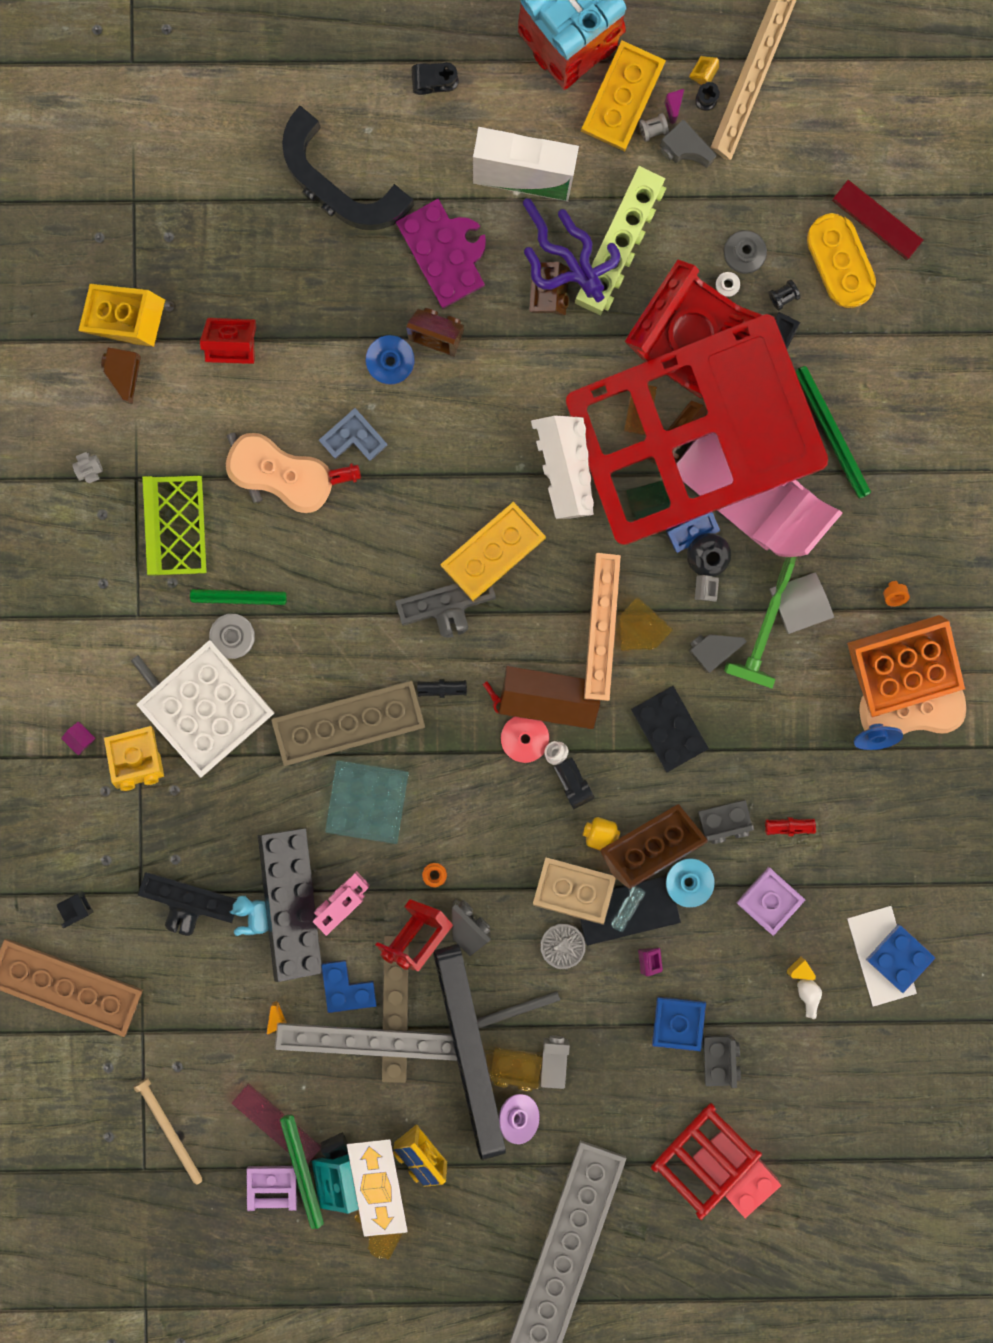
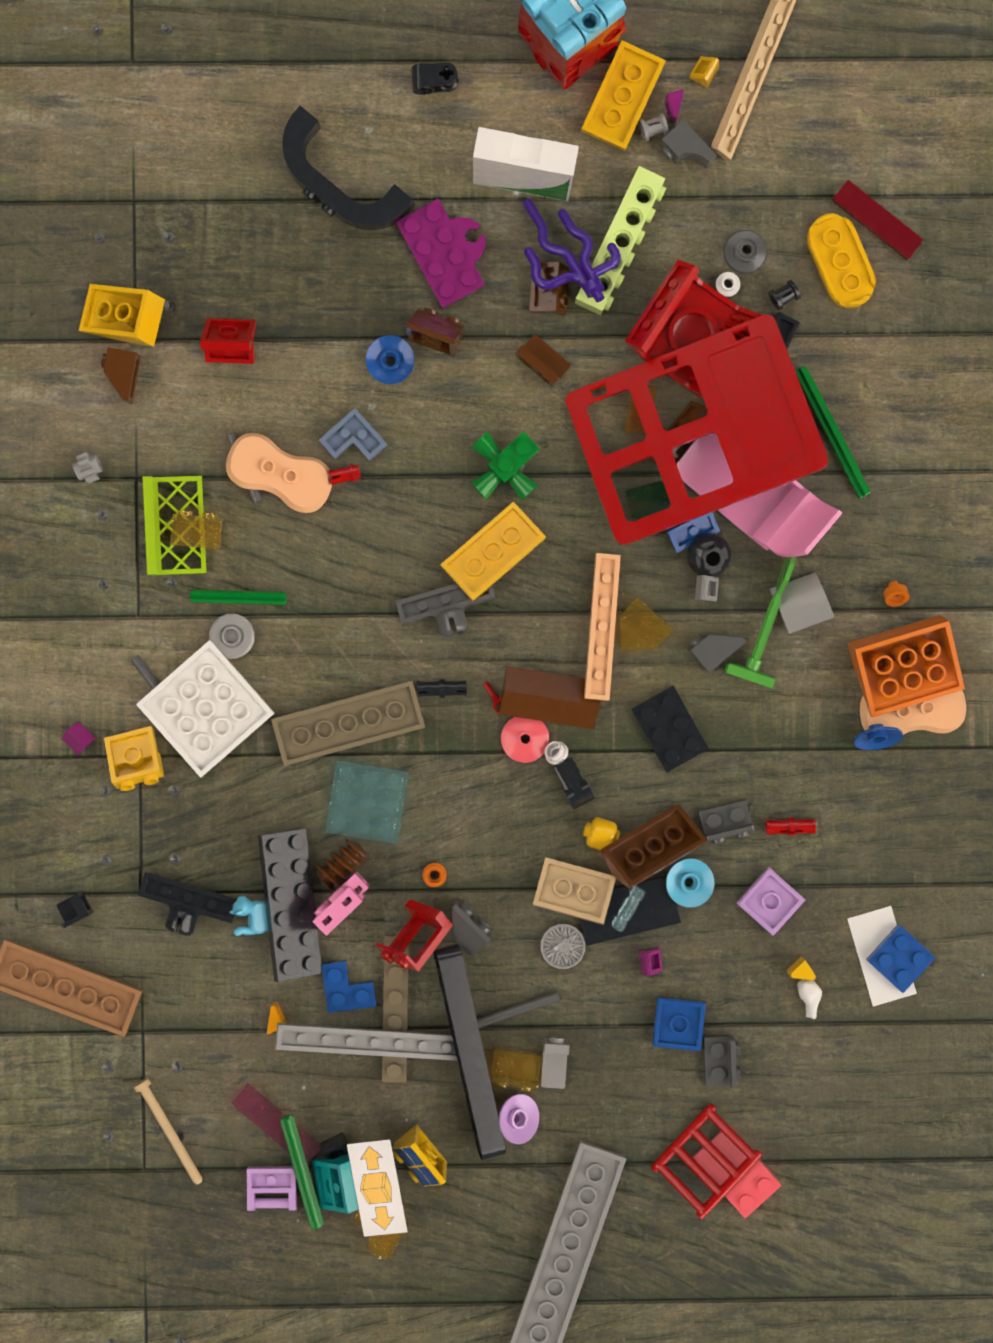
(196, 530): none -> clear yellow bracket
(341, 863): none -> reddish brown piece
(505, 465): none -> green brick
(543, 360): none -> reddish brown panel
(566, 465): white wedge -> none
(710, 88): black bush -> none

